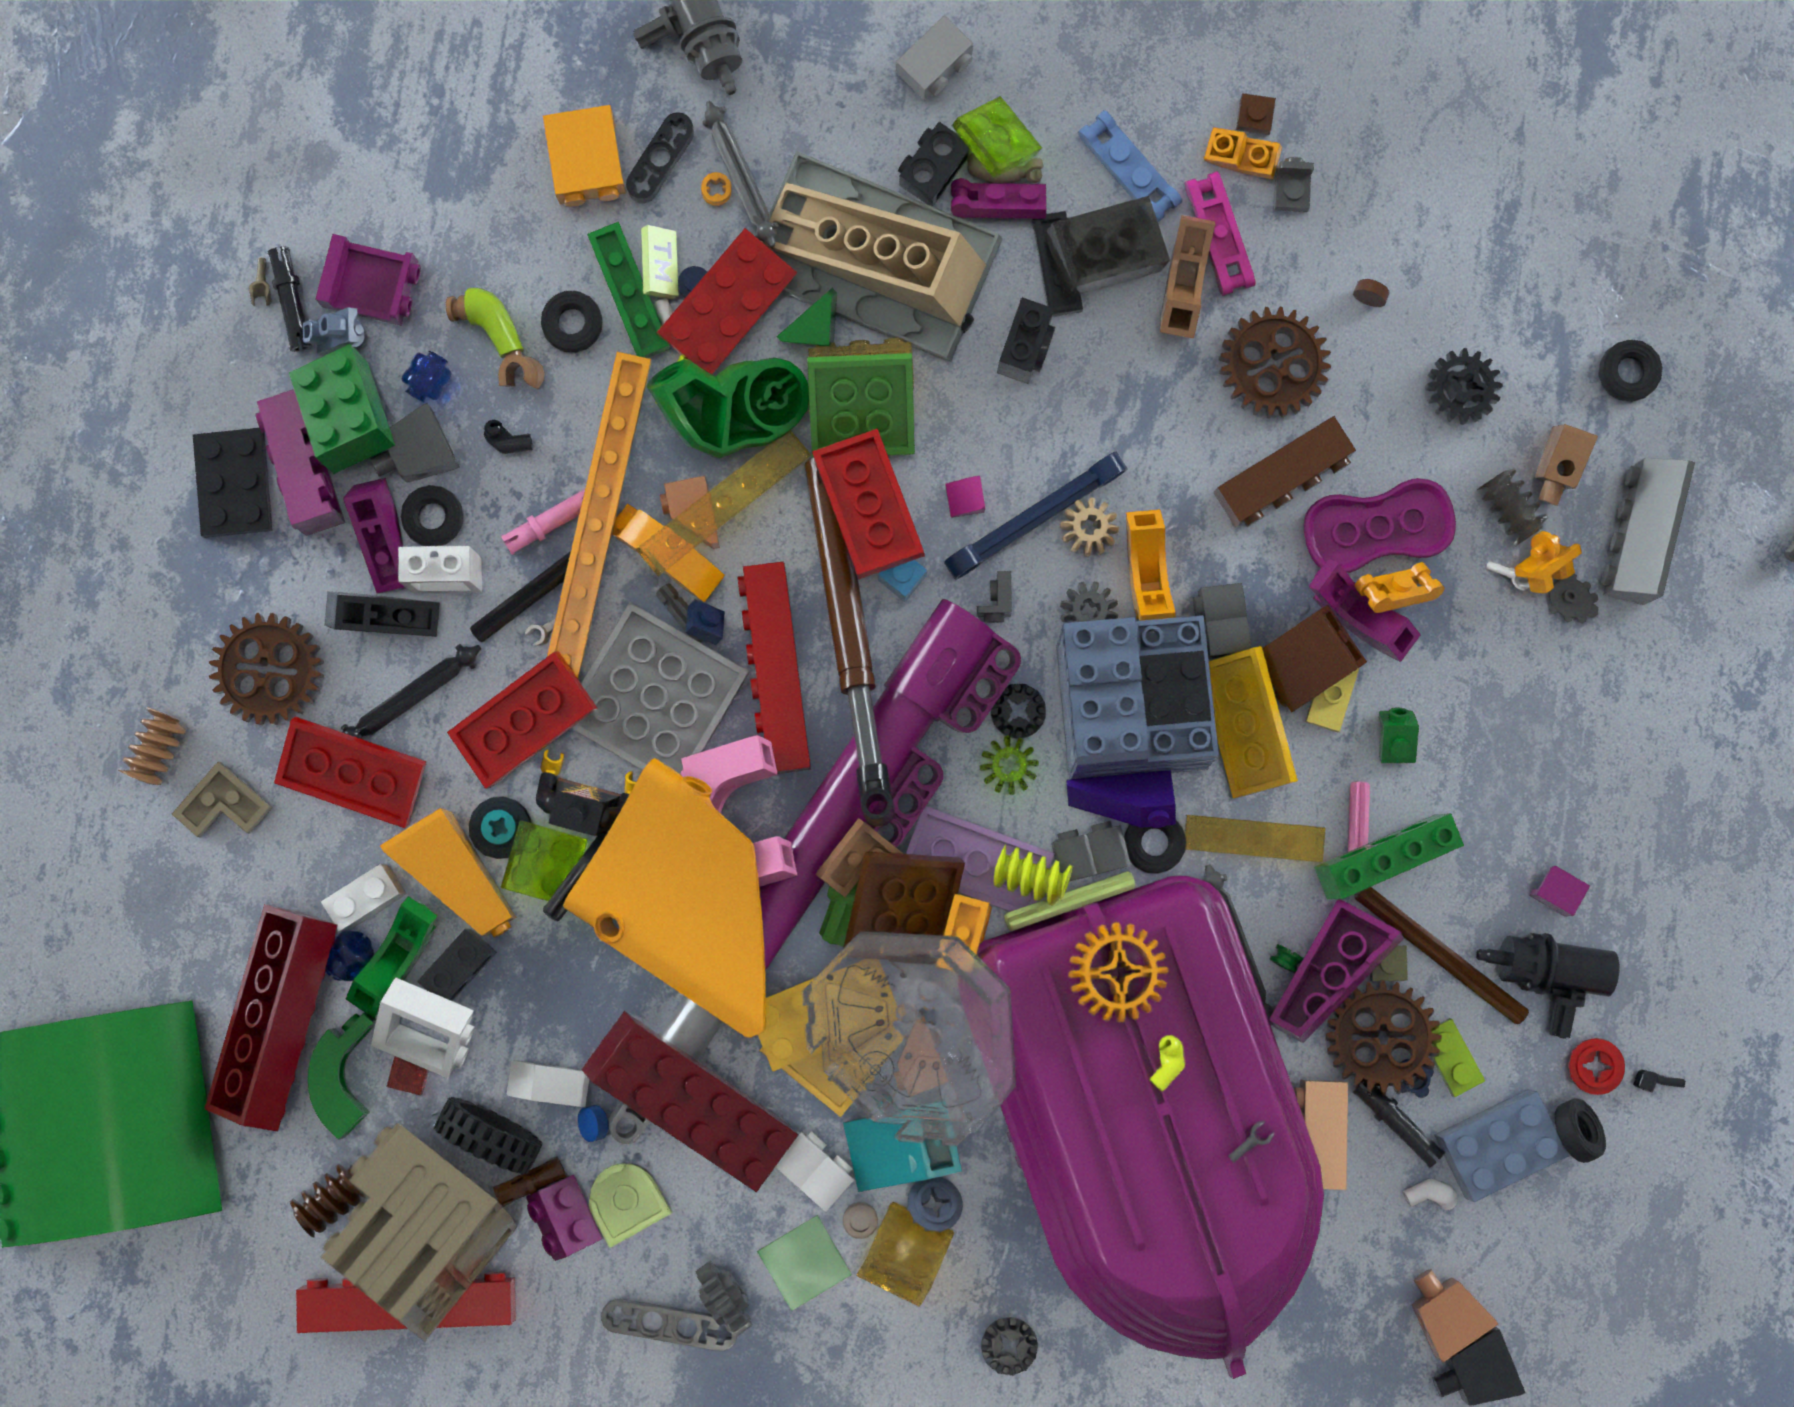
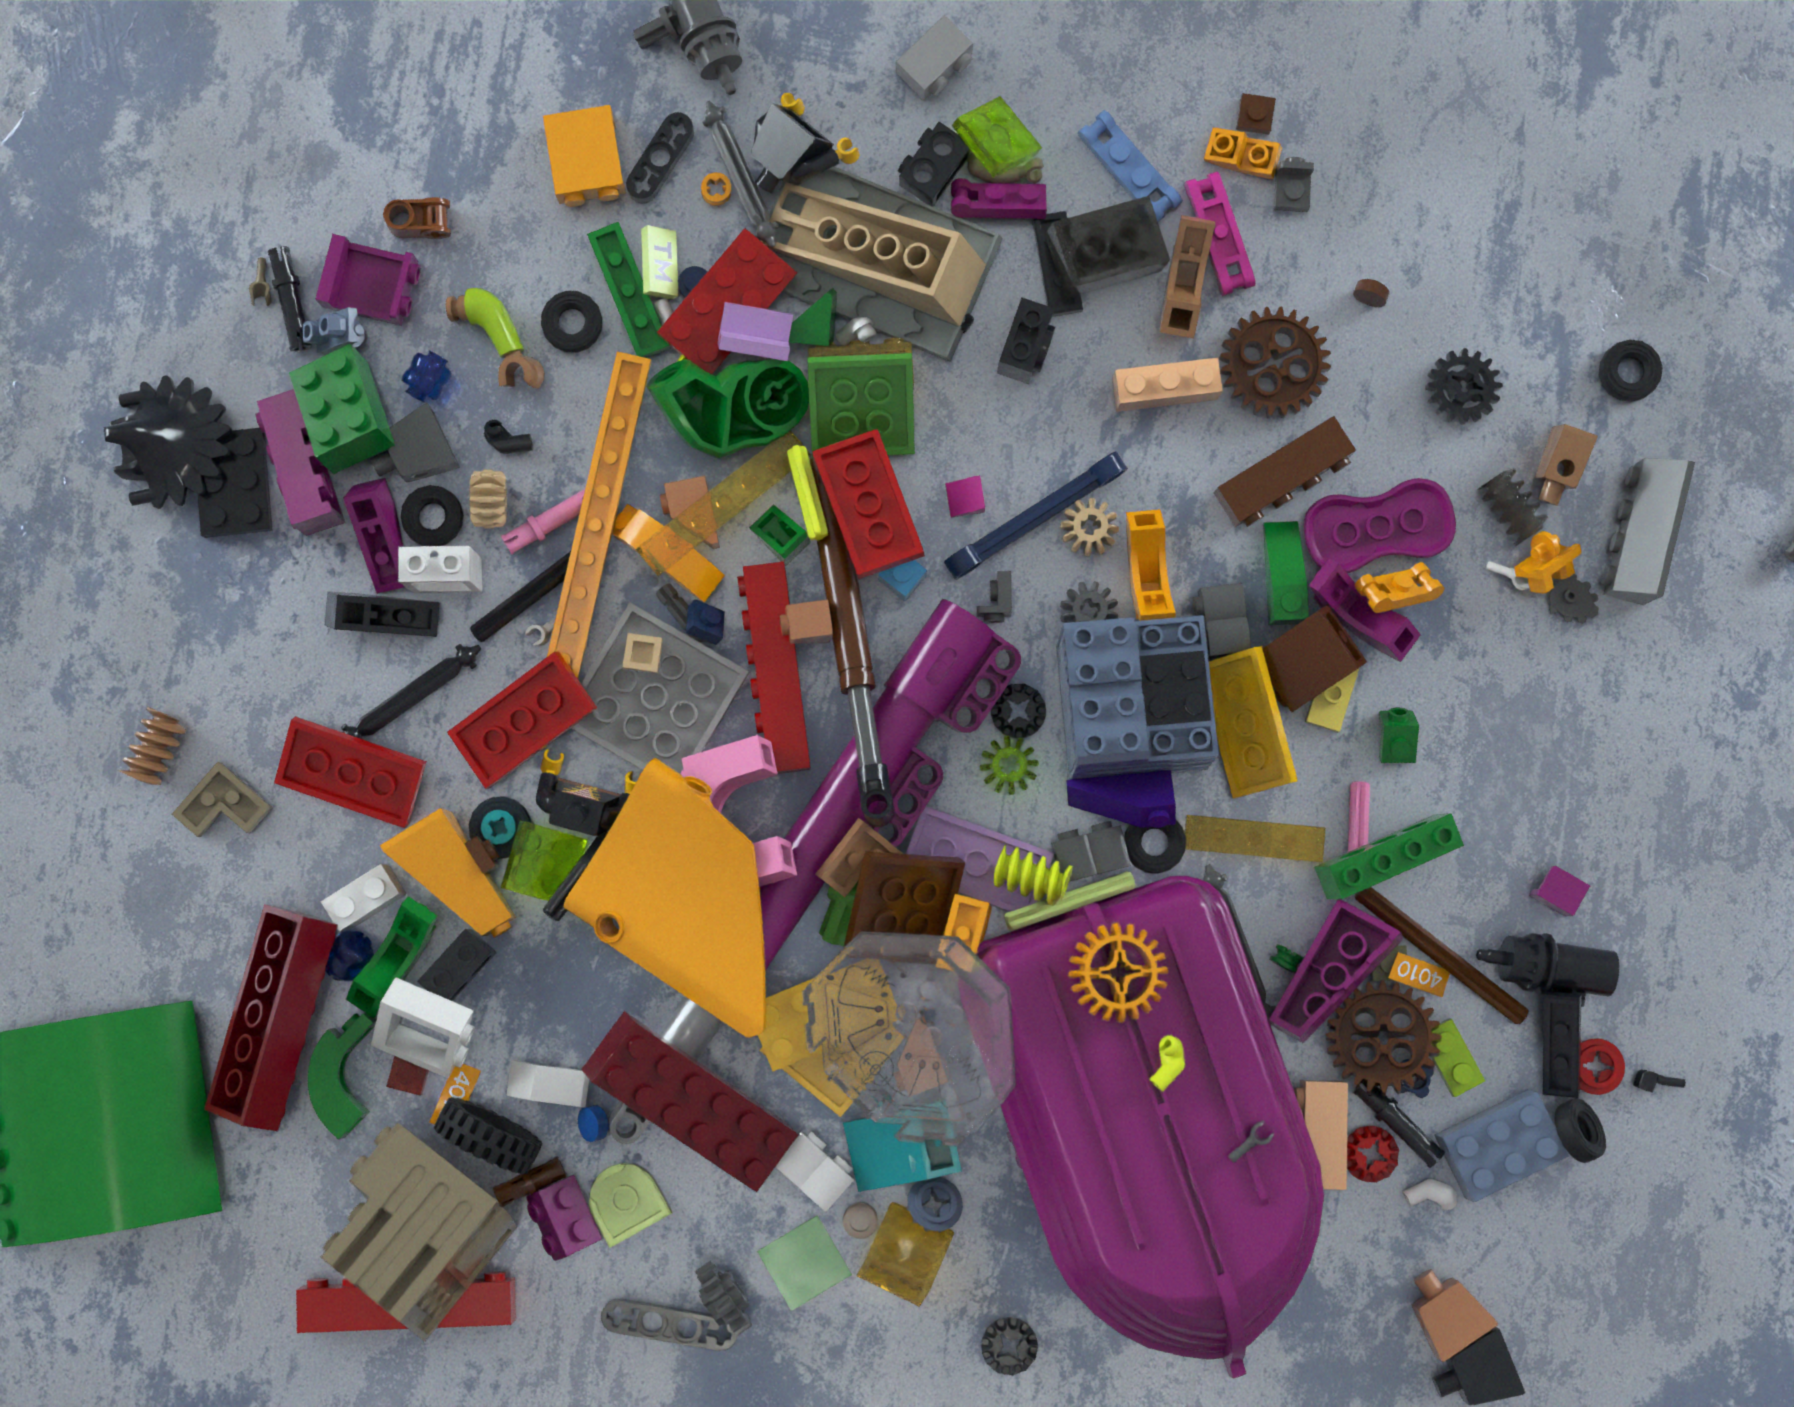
(169, 440): none -> black piece
(262, 698): reddish brown gear -> none
(326, 1202): reddish brown piece -> none
(421, 218): none -> dark orange piece
(458, 1085): none -> light orange sticker
(483, 854): none -> reddish brown plate
(488, 498): none -> tan gear
(642, 653): none -> tan plate
(755, 331): none -> lavender panel
(780, 534): none -> green slope
(792, 147): none -> torso
(807, 493): none -> neon yellow axle
(807, 622): none -> nougat slope
(857, 328): none -> white arm
(1167, 384): none -> light nougat brick
(1285, 574): none -> green slope
(1386, 1146): none -> red gear
(1419, 974): none -> light orange sticker
(1561, 1044): none -> black tile

